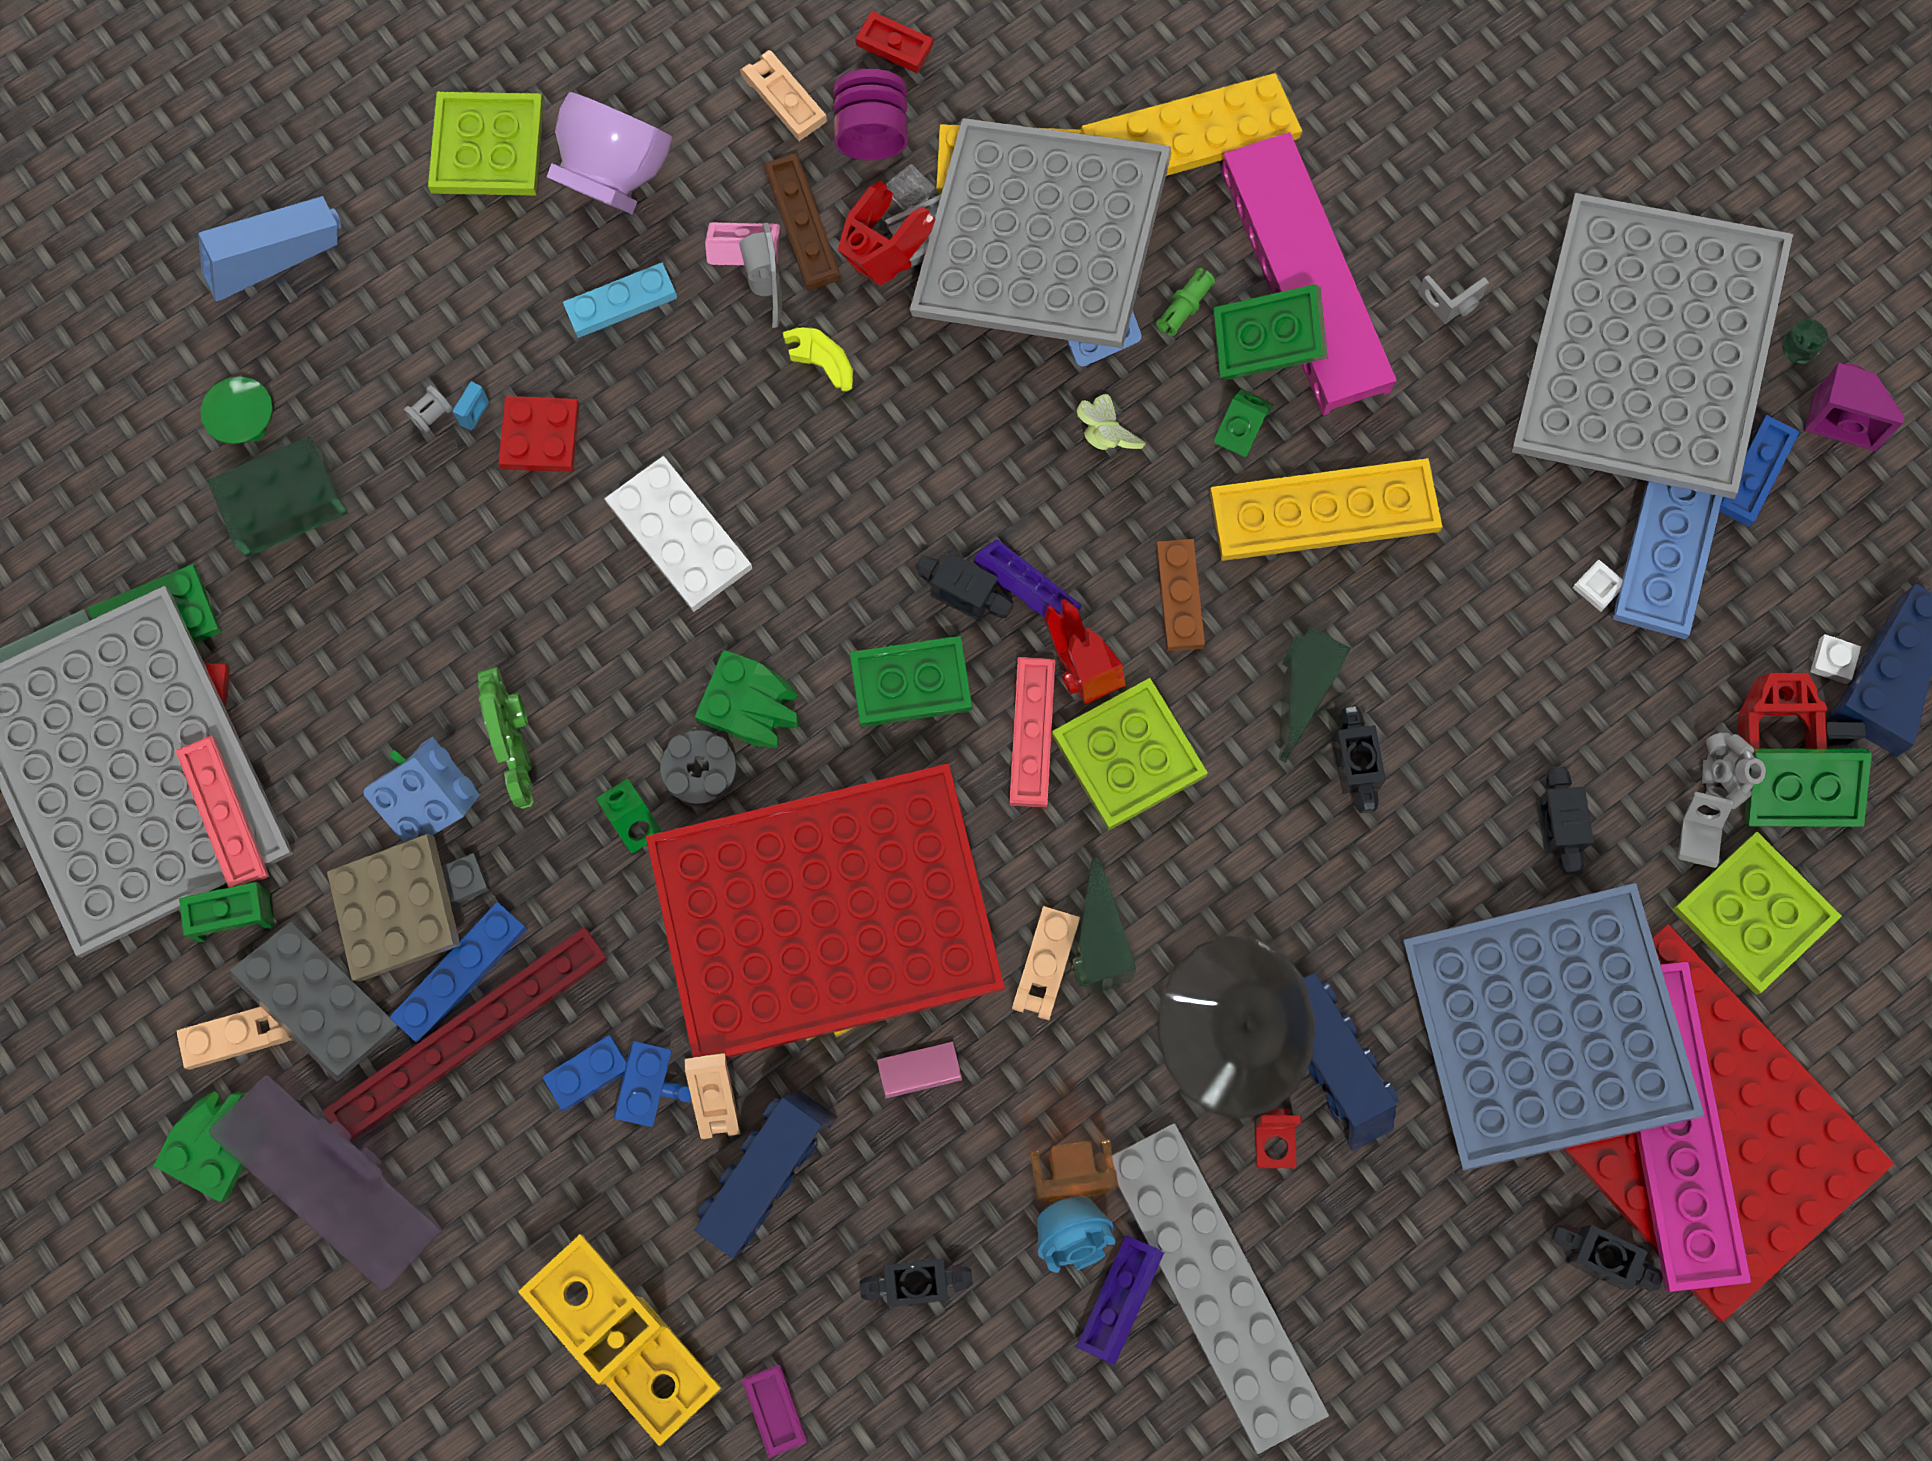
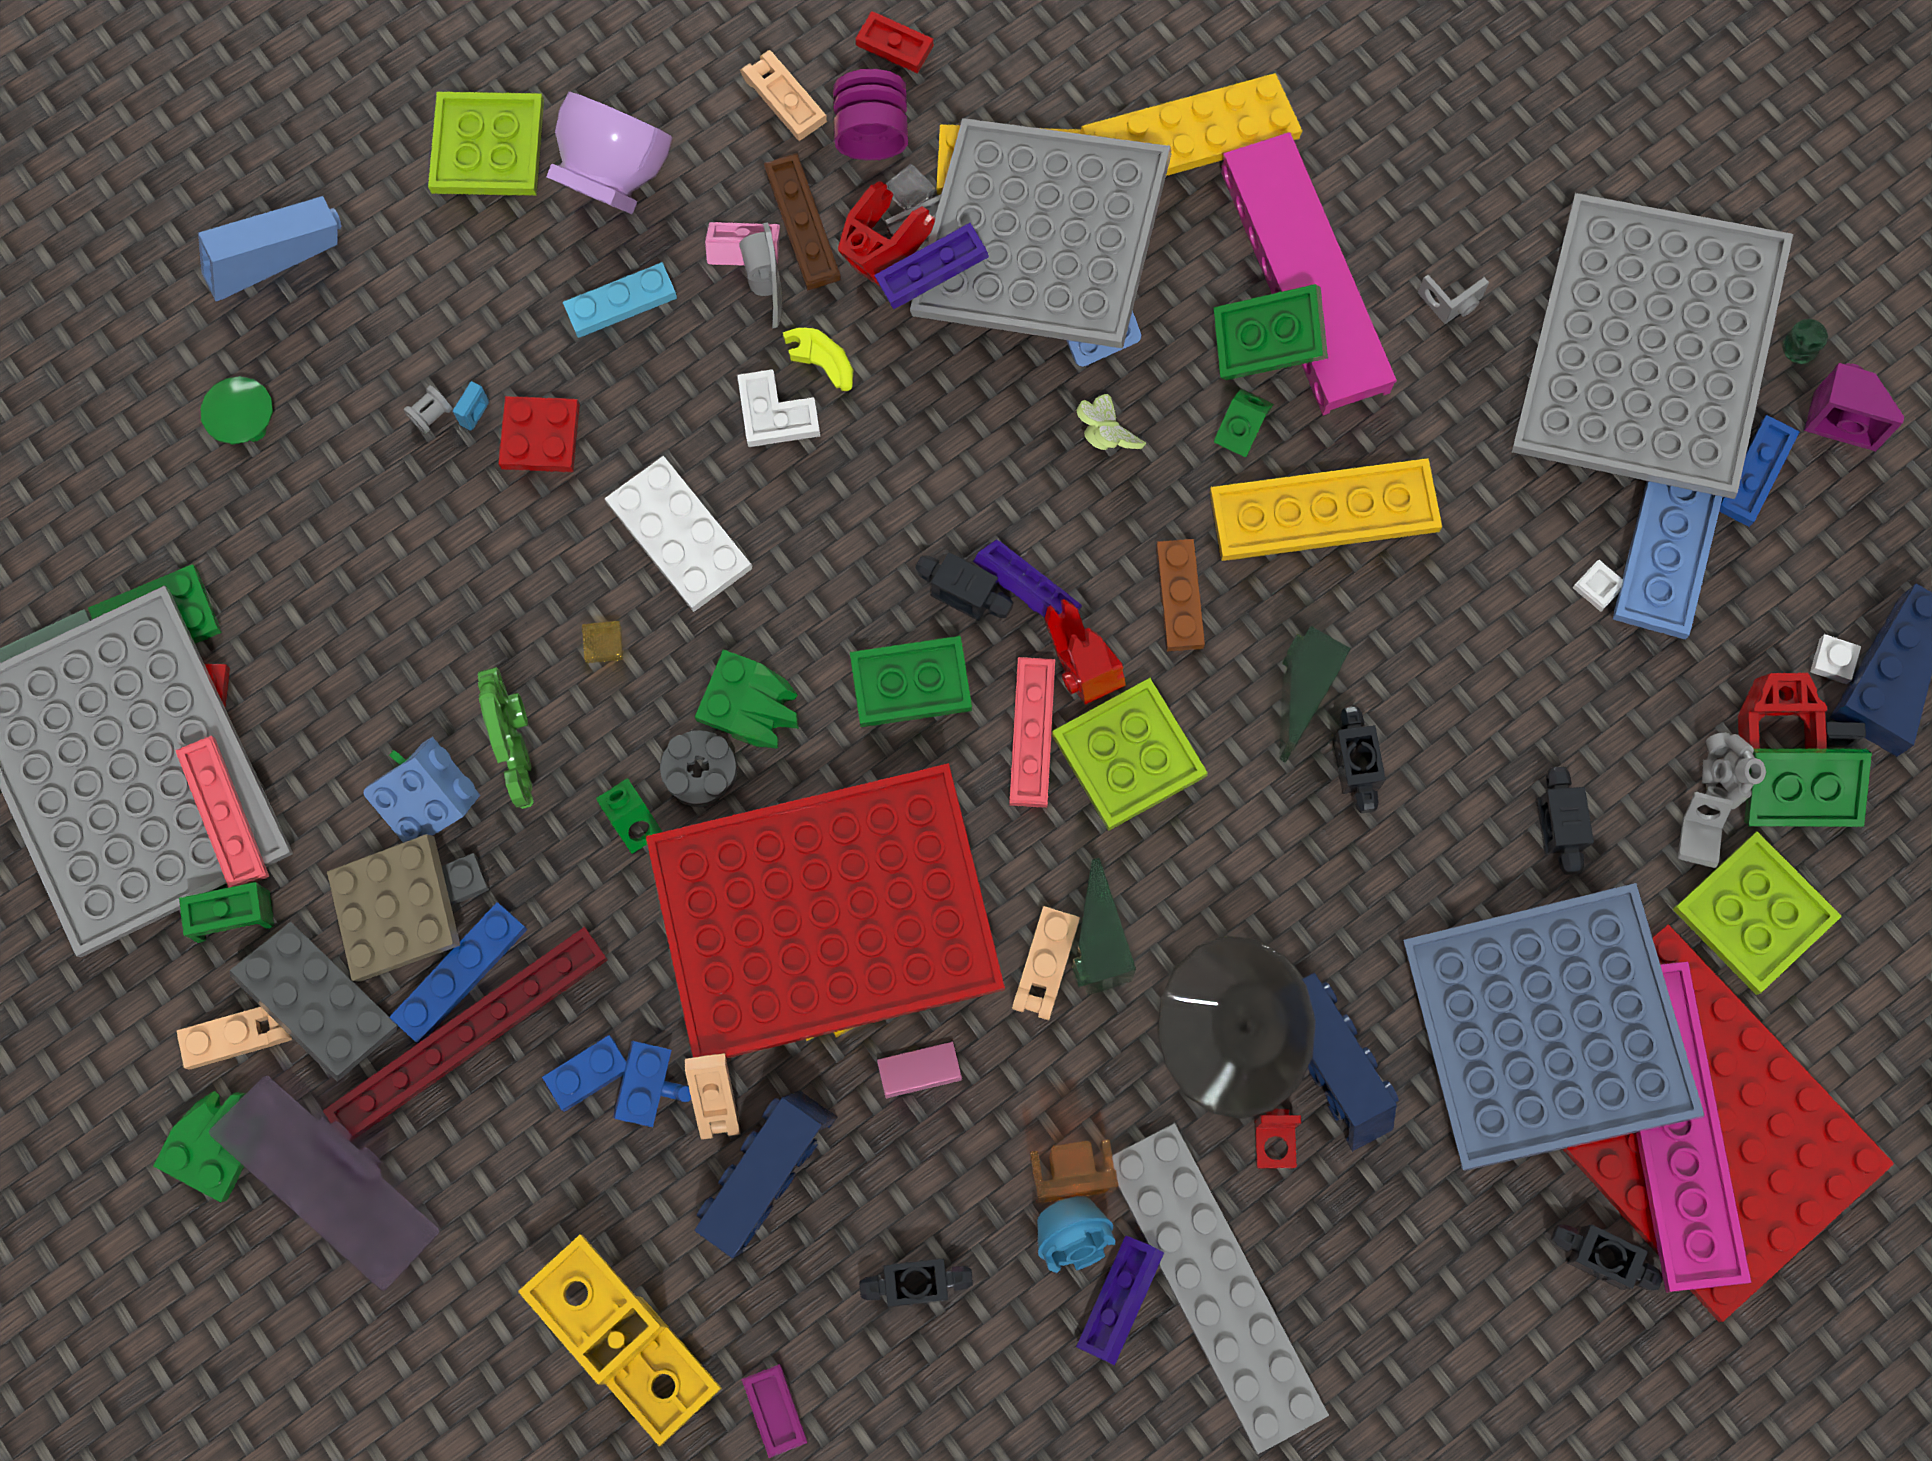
(277, 496): clear green brick -> none
(602, 642): none -> clear yellow tile
(771, 420): none -> white plate
(931, 266): none -> dark purple plate
(1185, 302): bright green pin -> none

